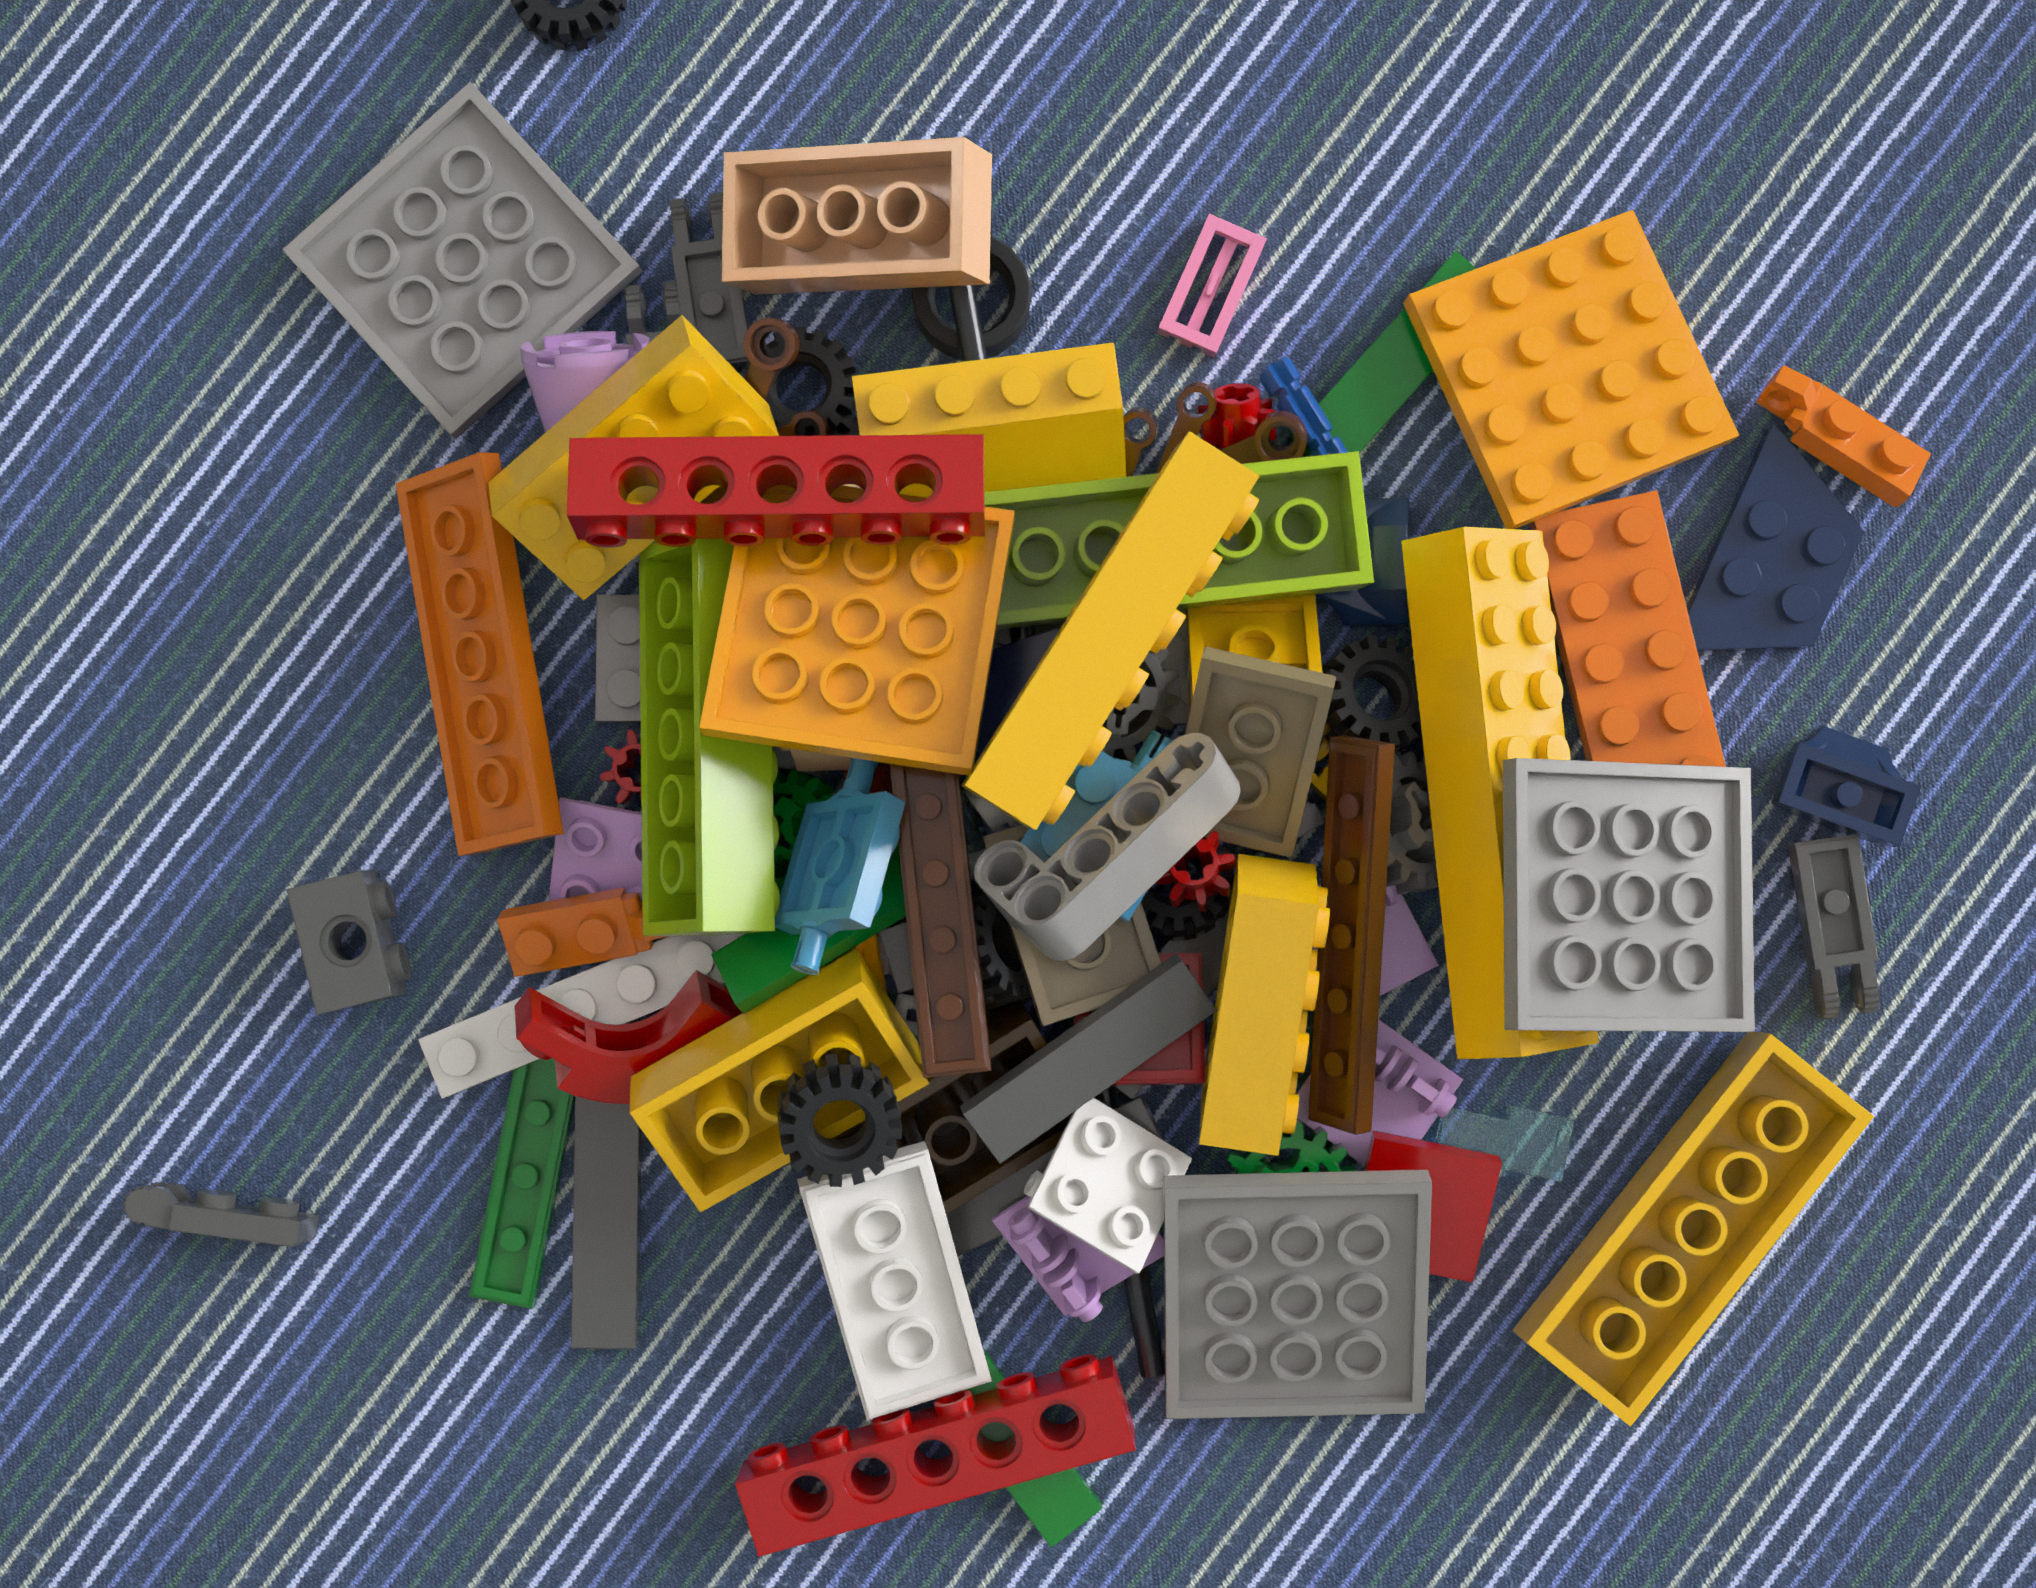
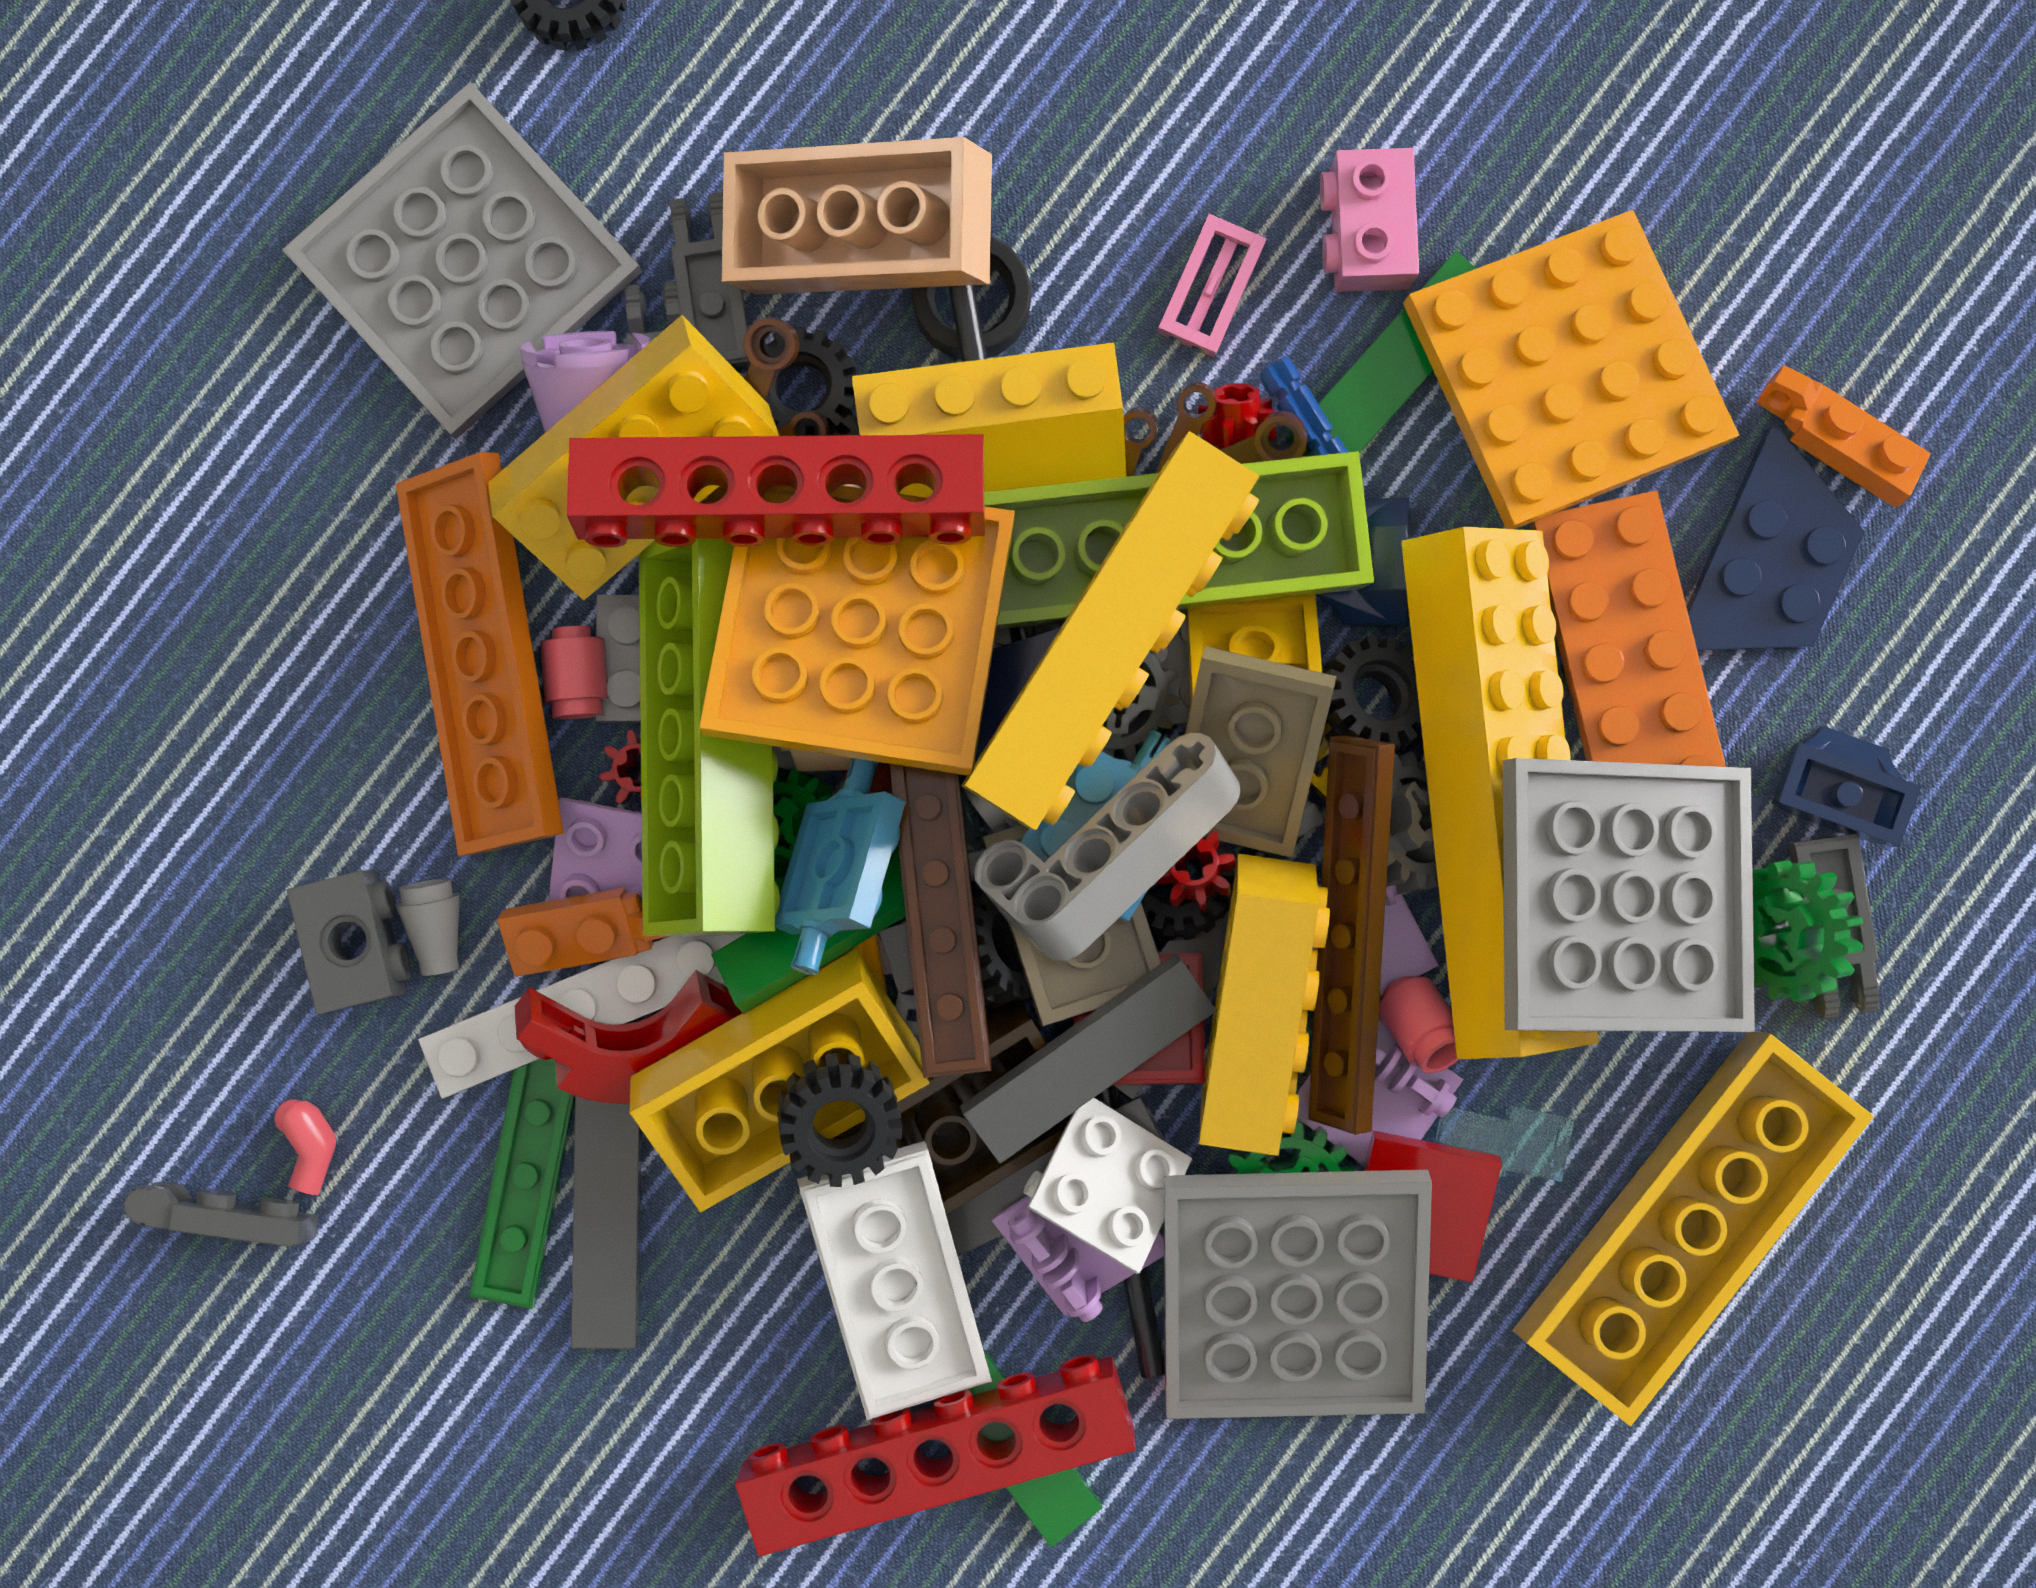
(311, 1139): none -> coral arm
(431, 922): none -> light grey cone
(574, 673): none -> coral brick
(1372, 220): none -> bright pink brick
(1419, 1022): none -> coral brick
(1800, 933): none -> green gear

